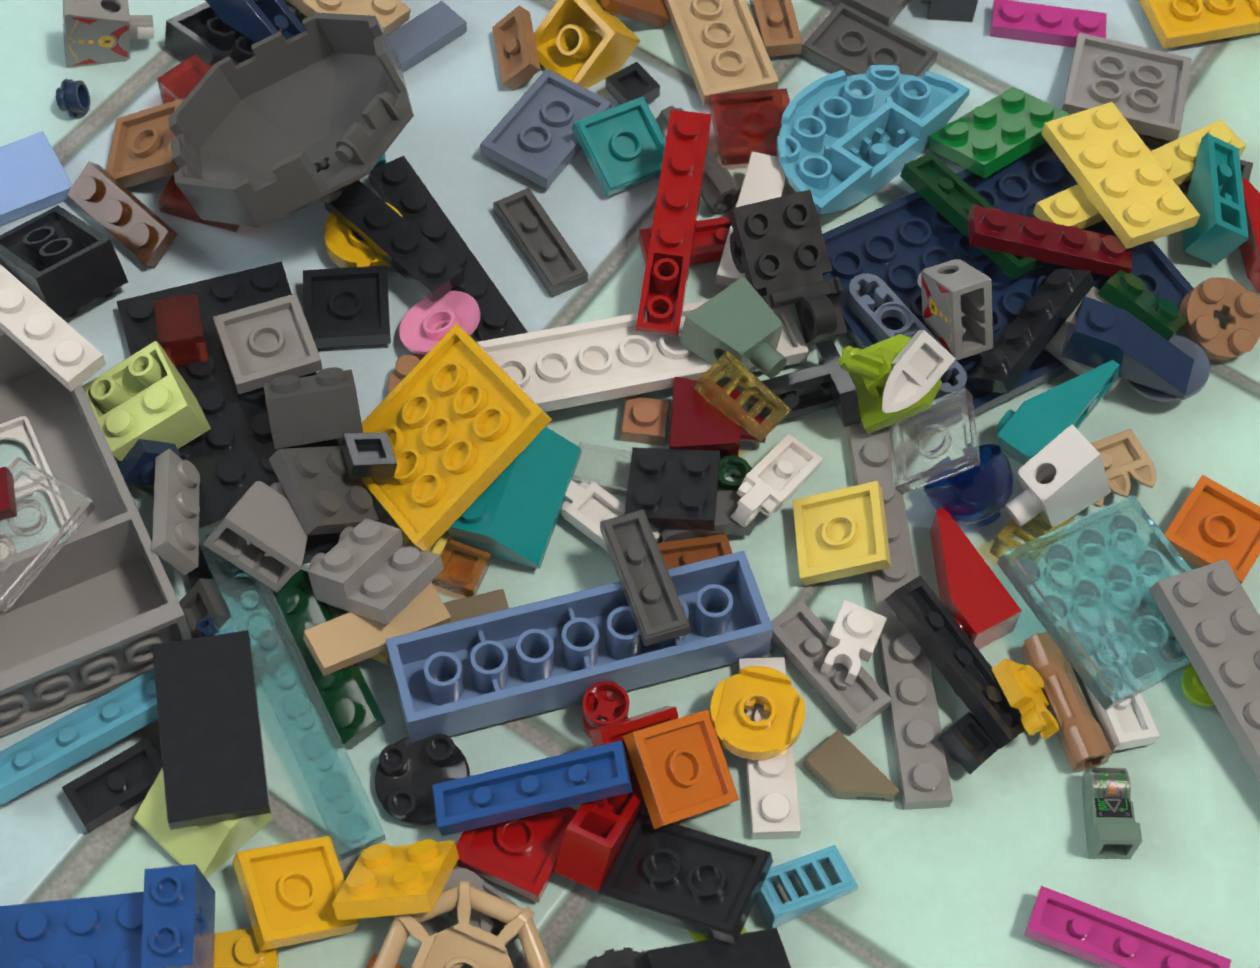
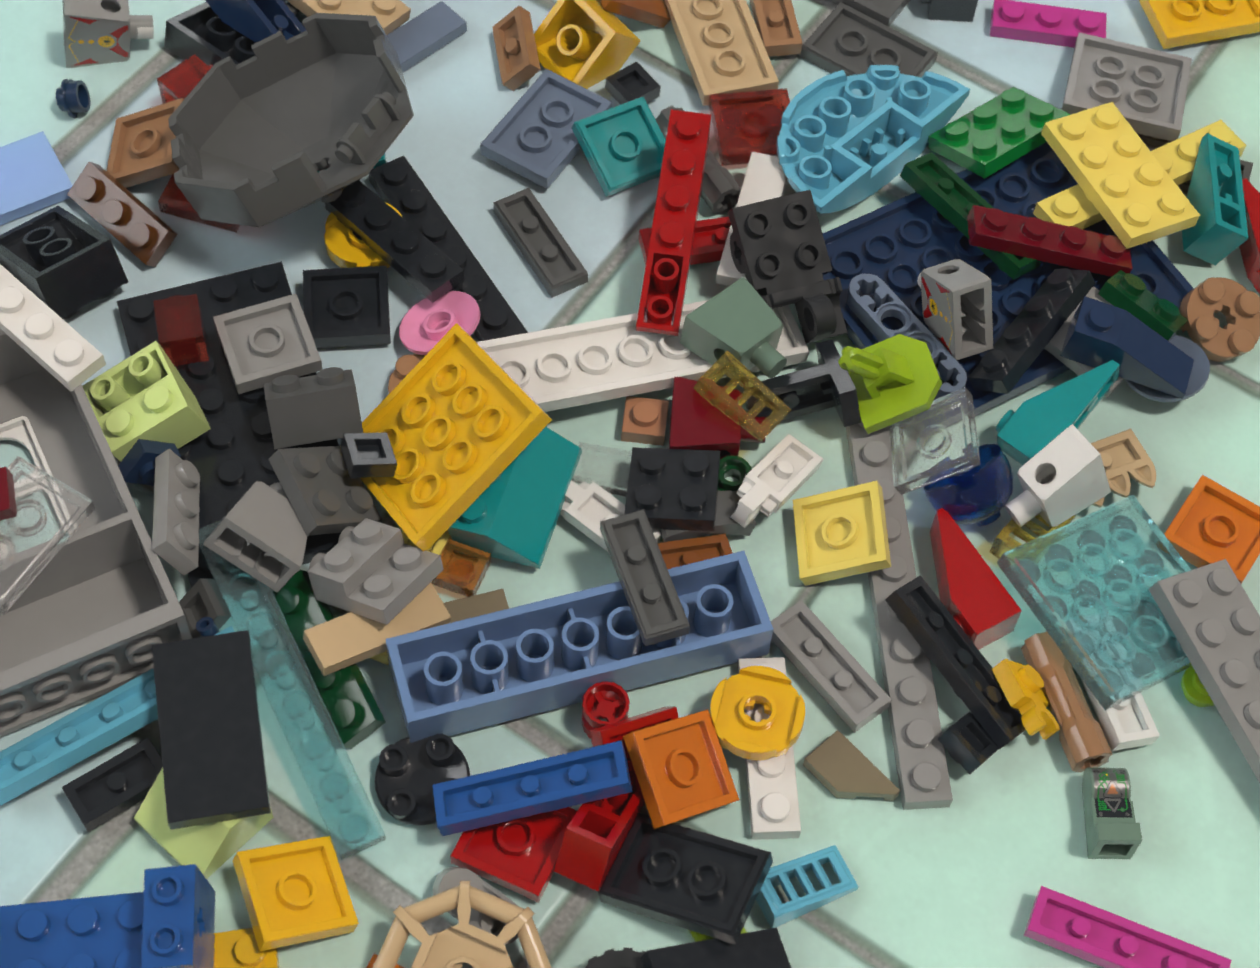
(396, 880): yellow plate -> none
(853, 638): white plate -> none
(915, 372): white plate -> none

